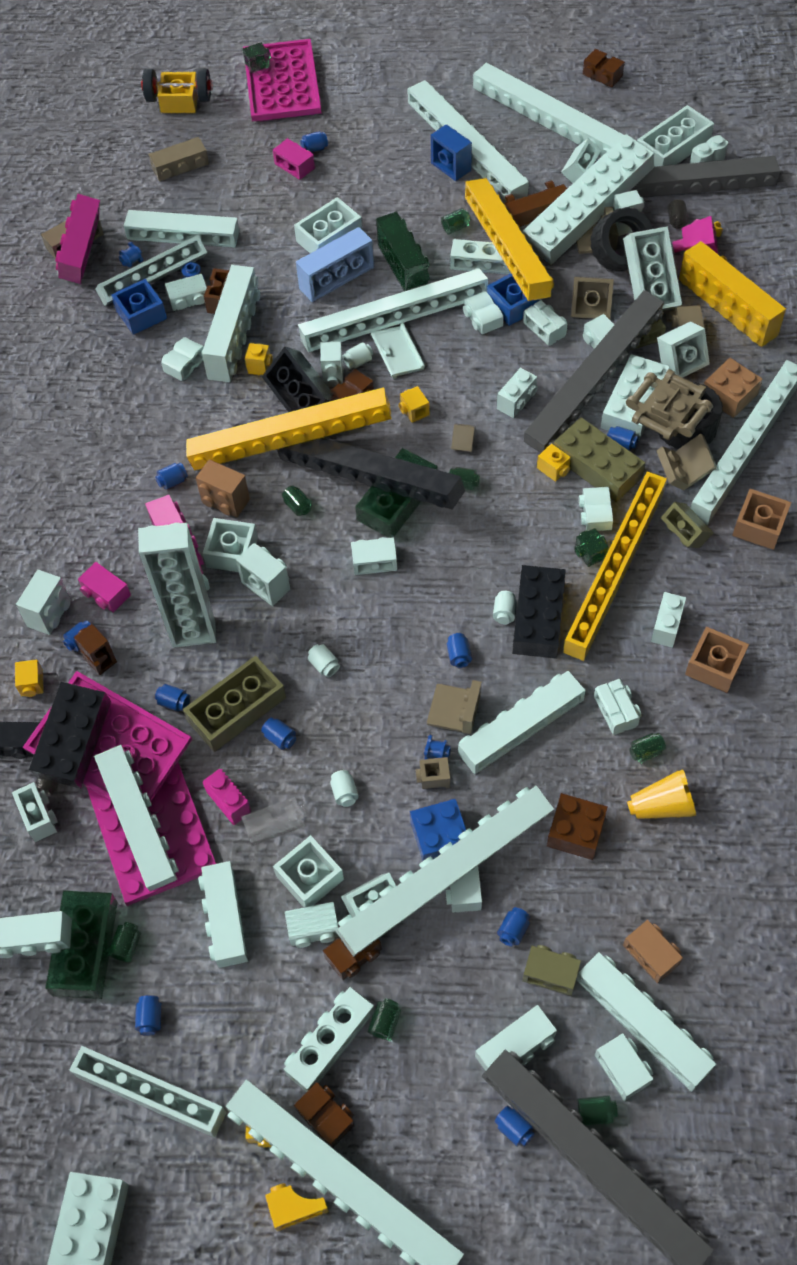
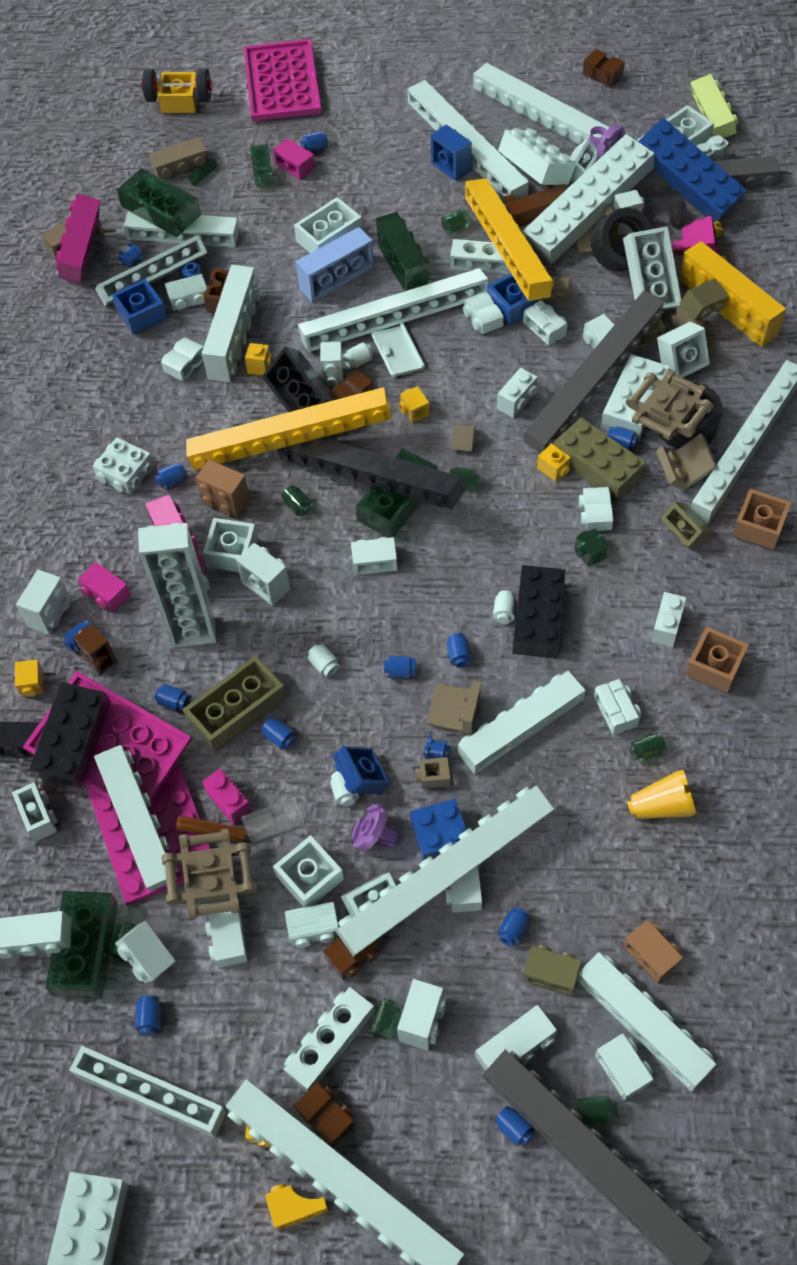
(123, 466): none -> light aqua brick
(144, 952): none -> light aqua brick
(159, 202): none -> clear green brick
(202, 172): none -> clear green axle
(206, 827): none -> dark orange axle
(208, 875): none -> dark tan brick
(256, 57): clear green brick -> none
(261, 165): none -> clear green brick
(361, 770): none -> blue brick
(373, 830): none -> medium lavender tile
(400, 666): none -> blue brick
(420, 1015): none -> light aqua brick
(537, 157): none -> light aqua brick
(560, 291): none -> dark tan brick
(576, 826): reddish brown brick -> none
(592, 297): dark tan slope -> none
(608, 139): none -> medium lavender tile
(614, 567): yellow brick -> none
(692, 171): none -> blue brick
(704, 299): none -> olive brick
(713, 106): none -> yellowish green brick
(734, 386): medium nougat brick -> none

